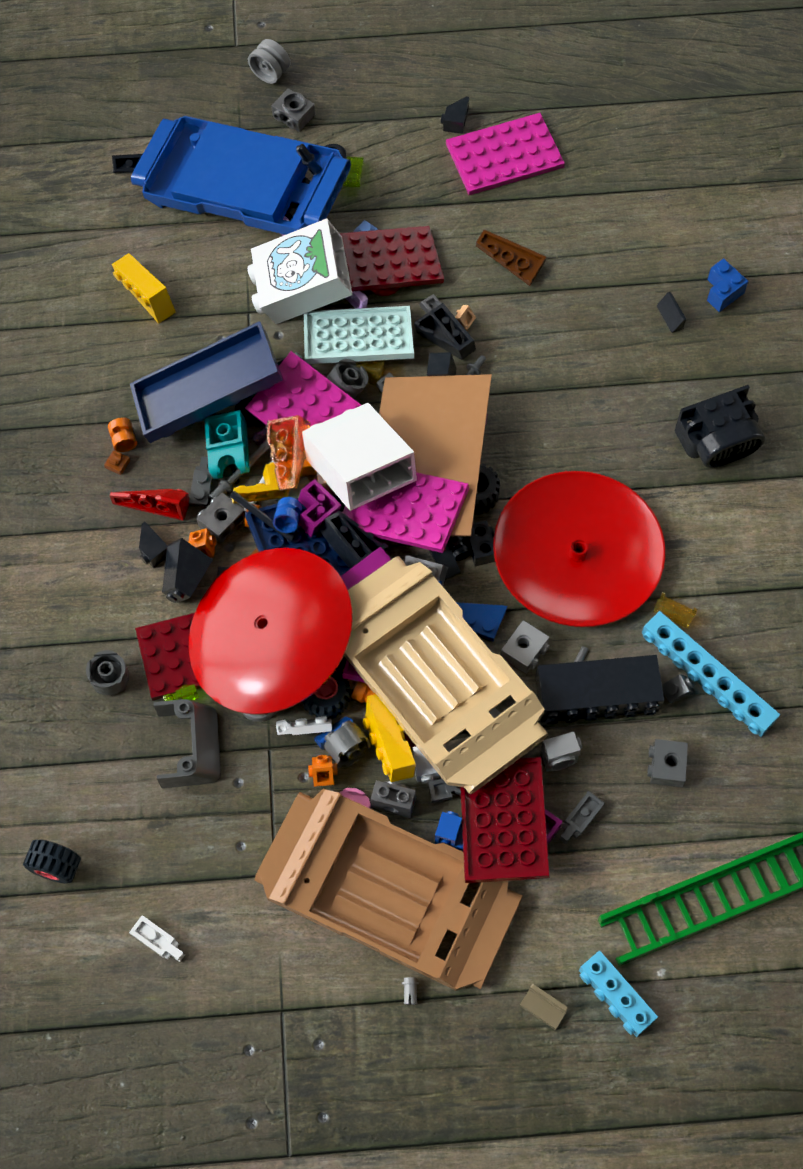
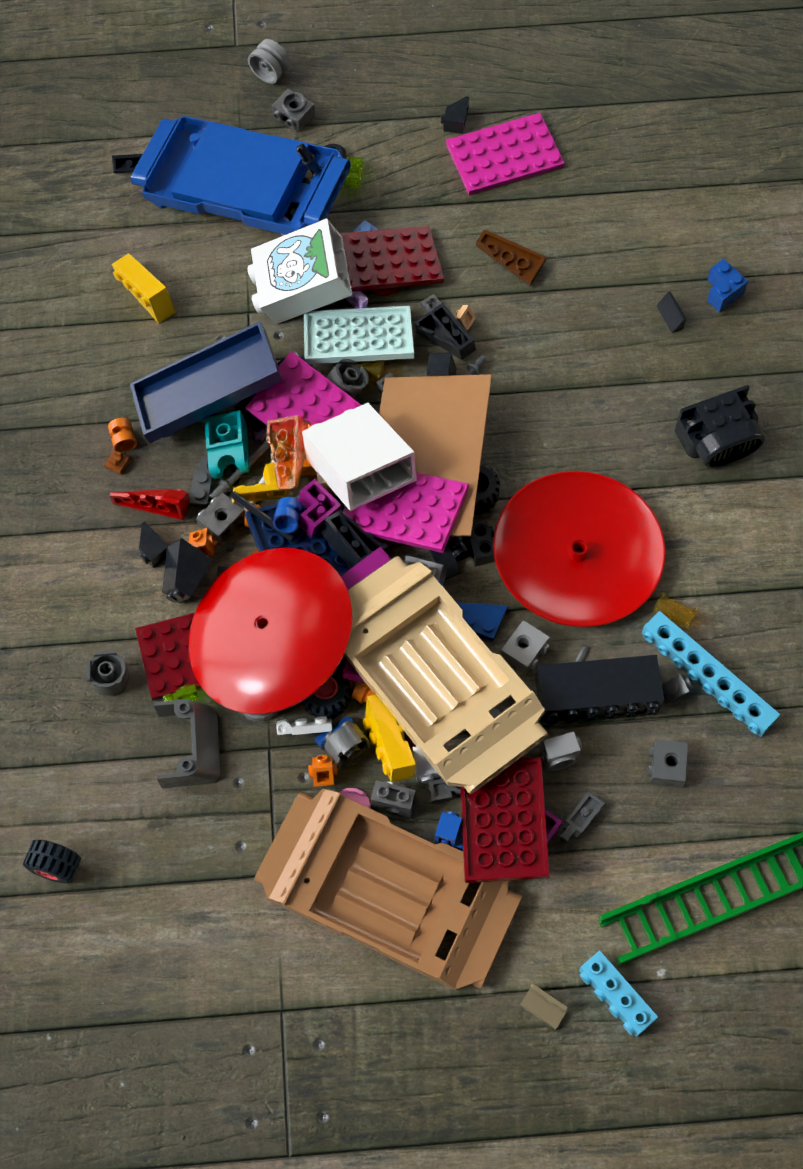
(156, 939): white hinge -> none
(410, 988): light grey pin -> none

